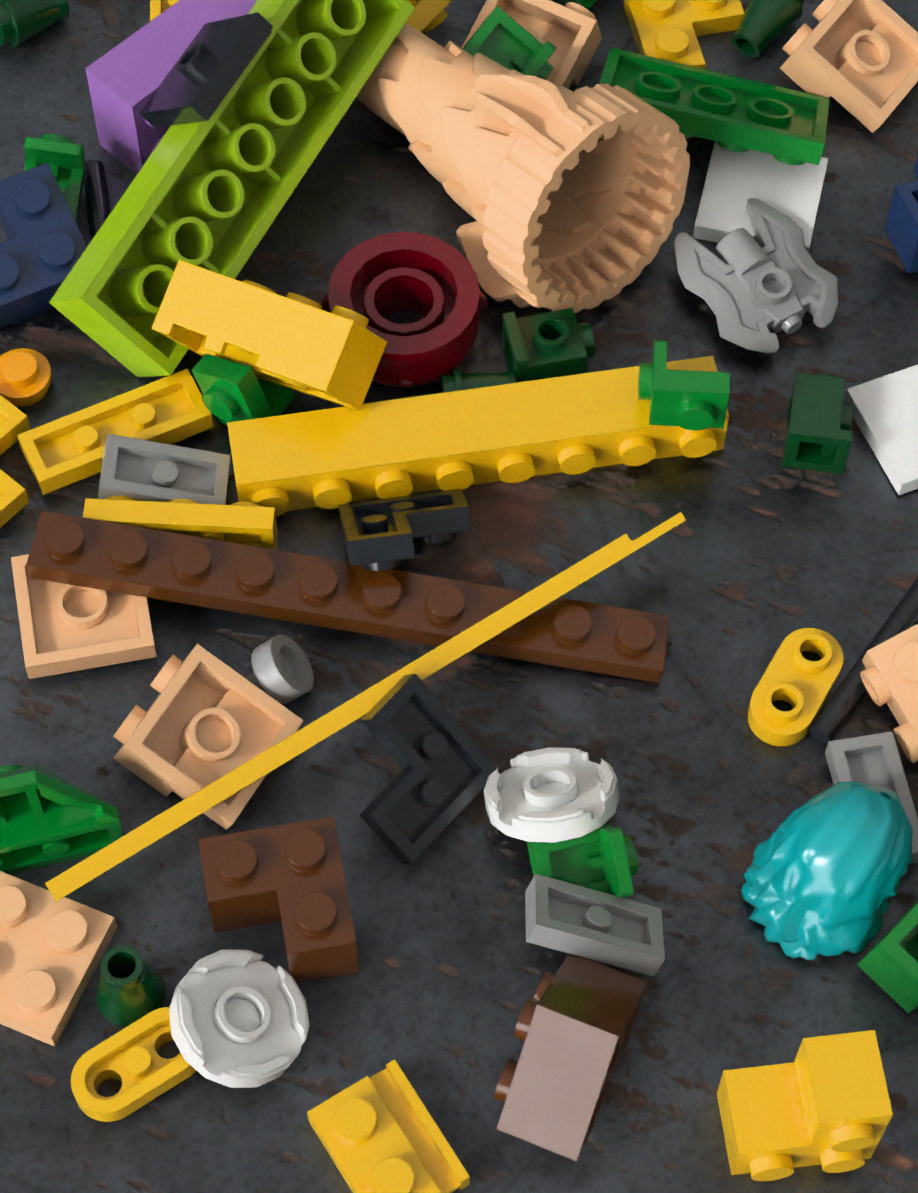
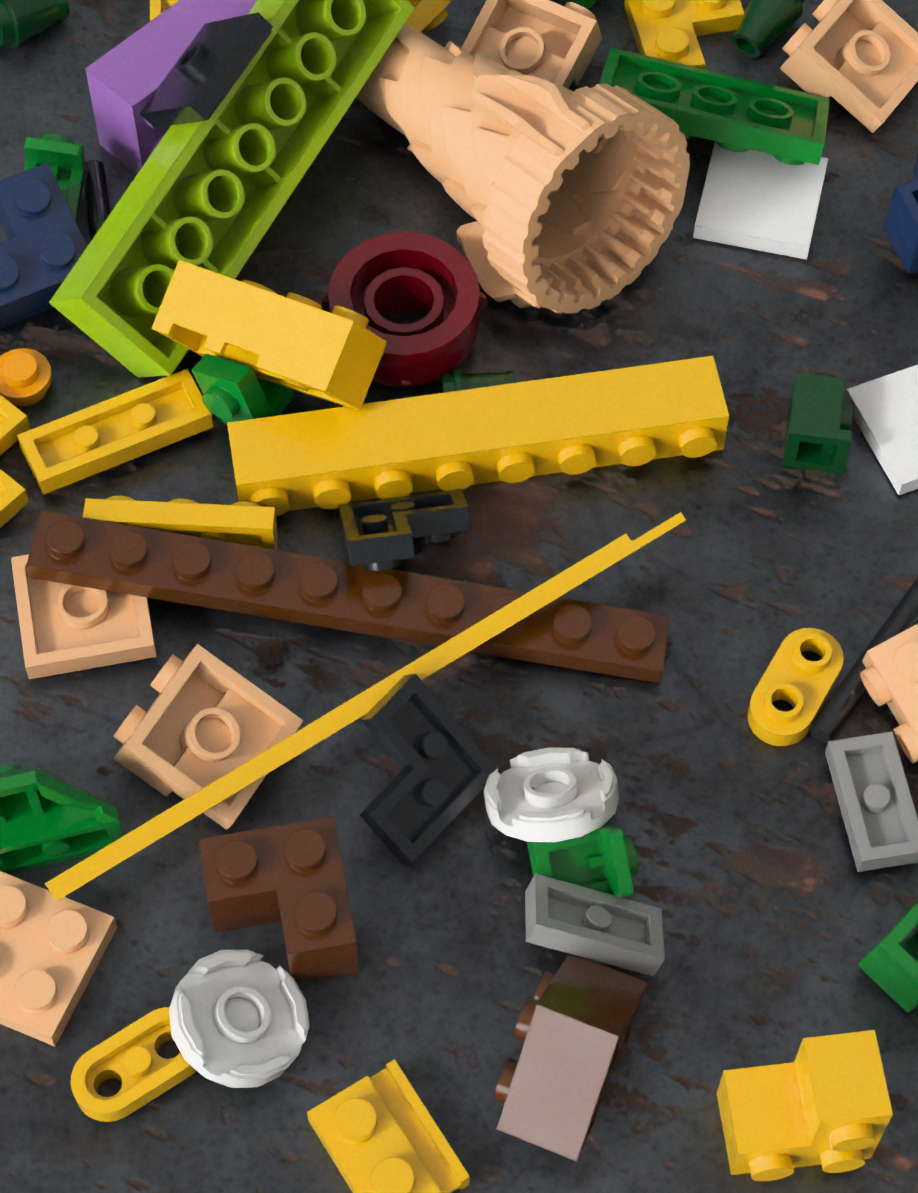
(128, 986): dark green cone -> none
(162, 472): light grey plate -> none
(281, 669): light grey tile -> none
(511, 45): green bracket -> none
(546, 345): dark green brick -> none
(682, 396): green bracket -> none
(758, 284): light grey piece -> none
(830, 870): teal piece -> none

